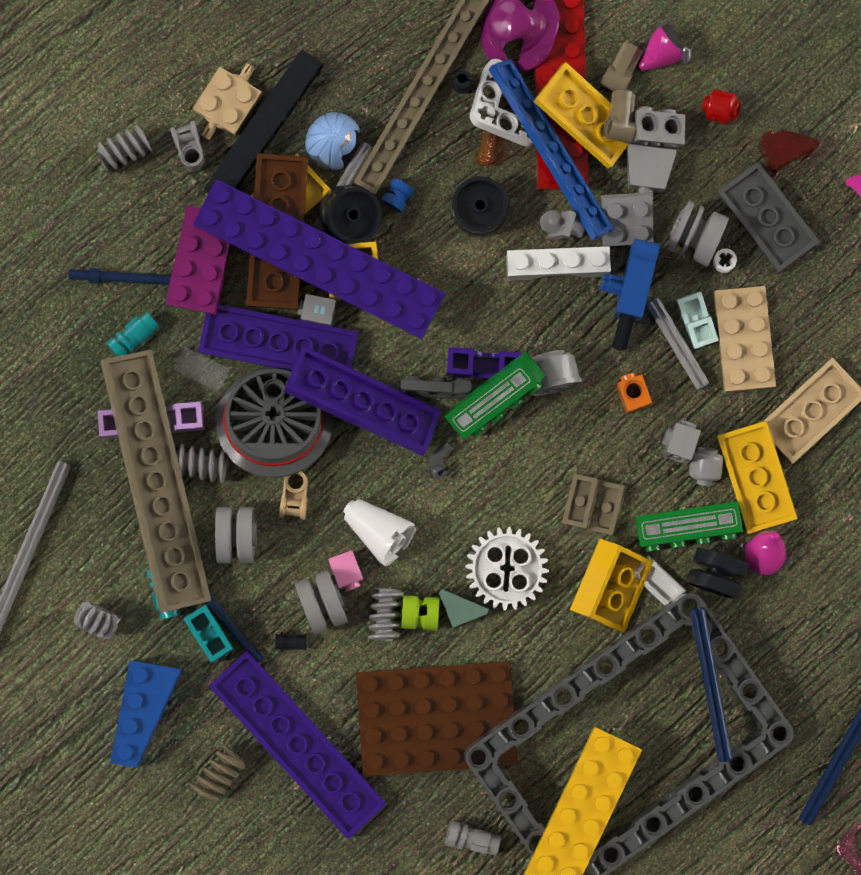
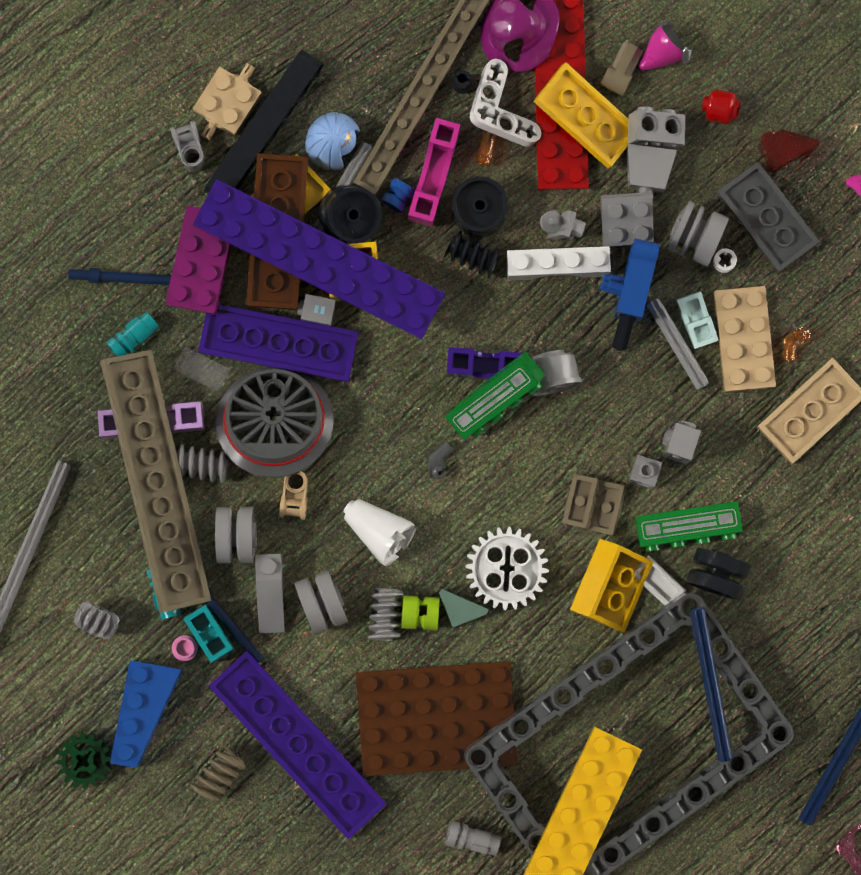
(75, 752): none -> dark green gear
(122, 148): light grey piece -> none
(184, 648): none -> bright pink plate
(270, 593): none -> light grey slope
(290, 641): black pin -> none
(346, 571): bright pink brick -> none
(362, 401): dark purple plate -> none
(434, 172): none -> dark pink arch
(436, 388): dark grey hinge -> none
(473, 253): none -> black piece
(551, 149): blue tile -> none
(619, 123): dark tan piece -> none
(633, 404): orange brick -> none
(645, 472): none -> light grey brick
(706, 466): light grey head -> none
(757, 477): yellow plate -> none
(765, 553): dark pink hat -> none
(793, 341): none -> clear orange arm

